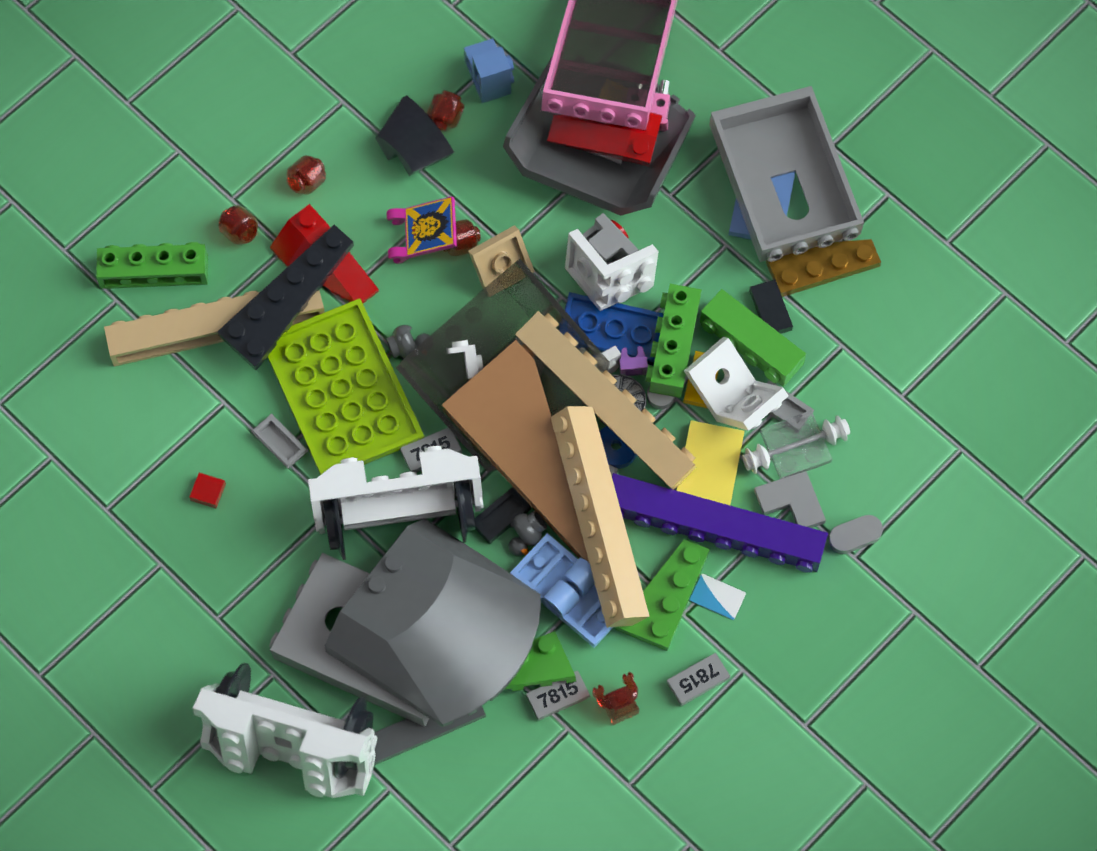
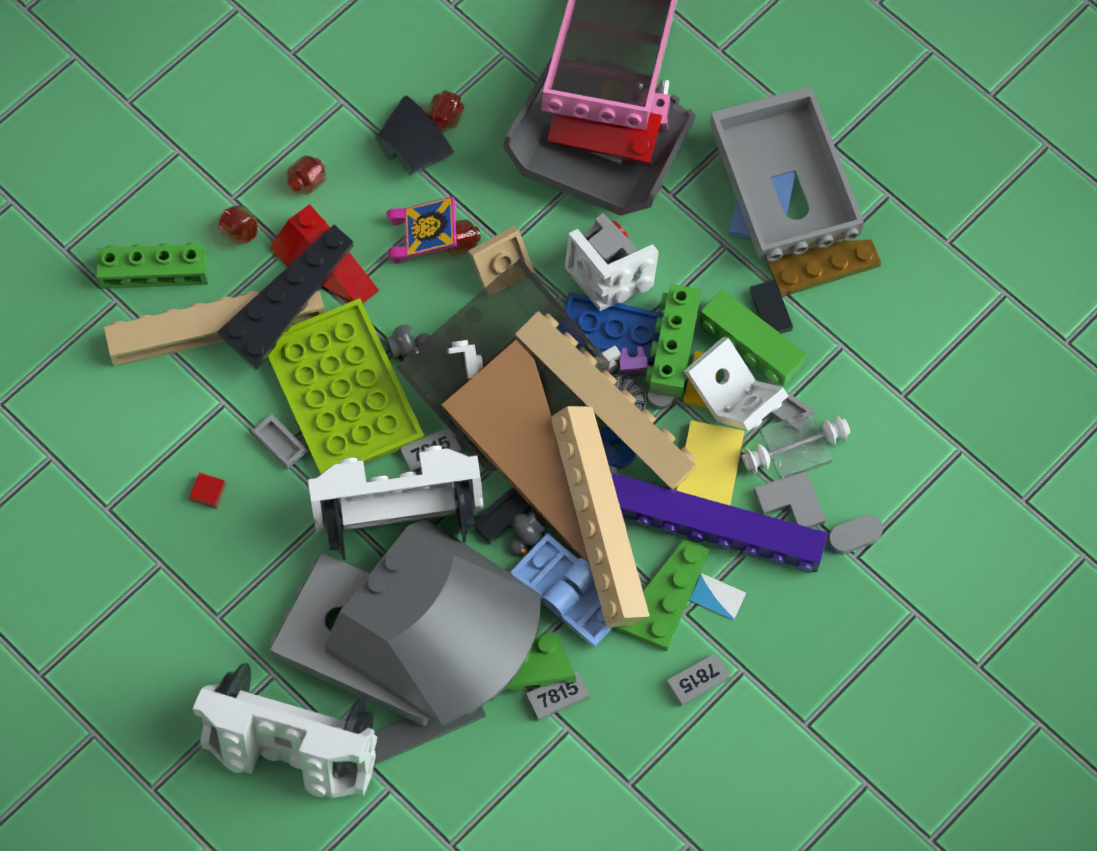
(489, 70): medium blue brick -> none
(621, 702): clear red piece -> none

